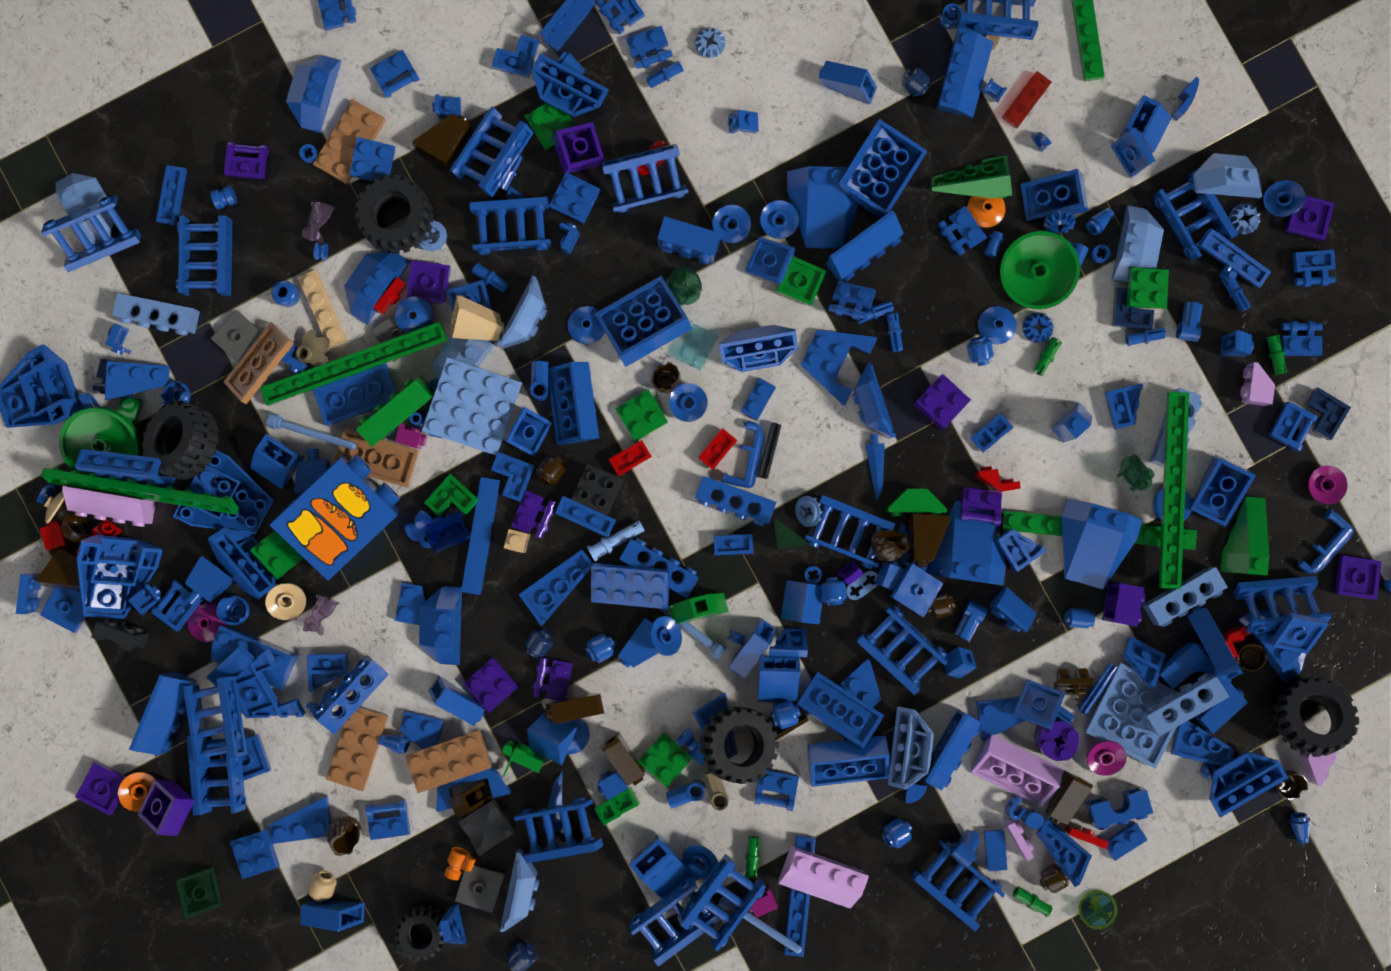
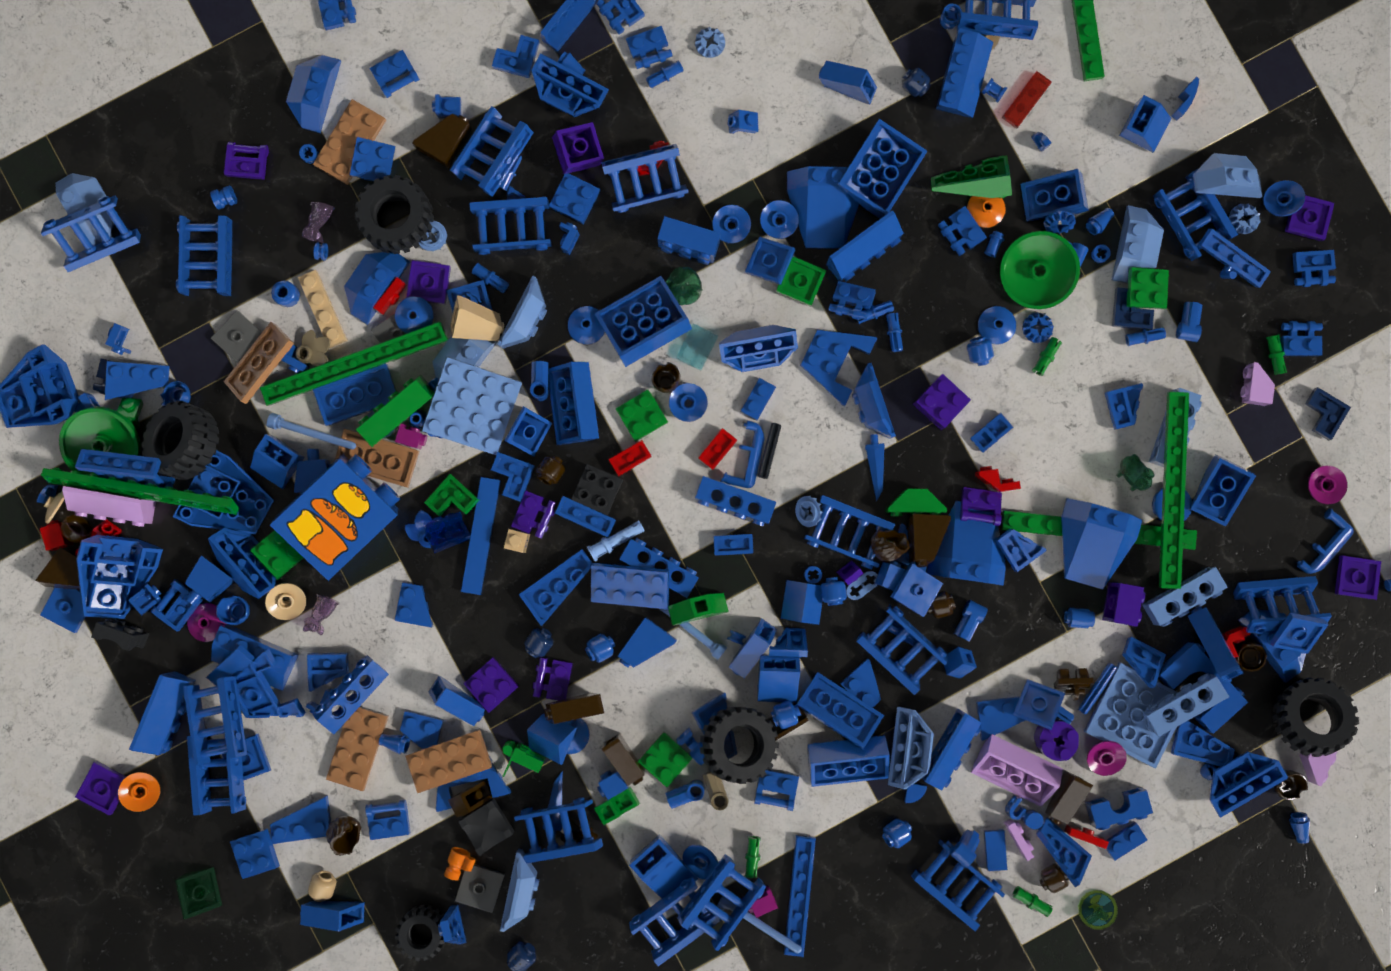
(28, 594): blue plate -> none
(126, 306): medium blue brick -> none
(166, 807): dark purple brick -> none
(171, 195): blue tile -> none
(442, 625): blue wedge -> none
(546, 122): green plate -> none
(665, 636): blue dish -> none
(785, 537): clear green slope -> none
(823, 877): lavender slope -> none
(1013, 610): blue slope -> none
(1073, 423): blue slope -> none
(1133, 152): blue plate -> none
(1236, 293): blue axle -> none
(1237, 344): blue slope -> none
(1248, 540): green wedge -> none
(1287, 424): blue plate -> none

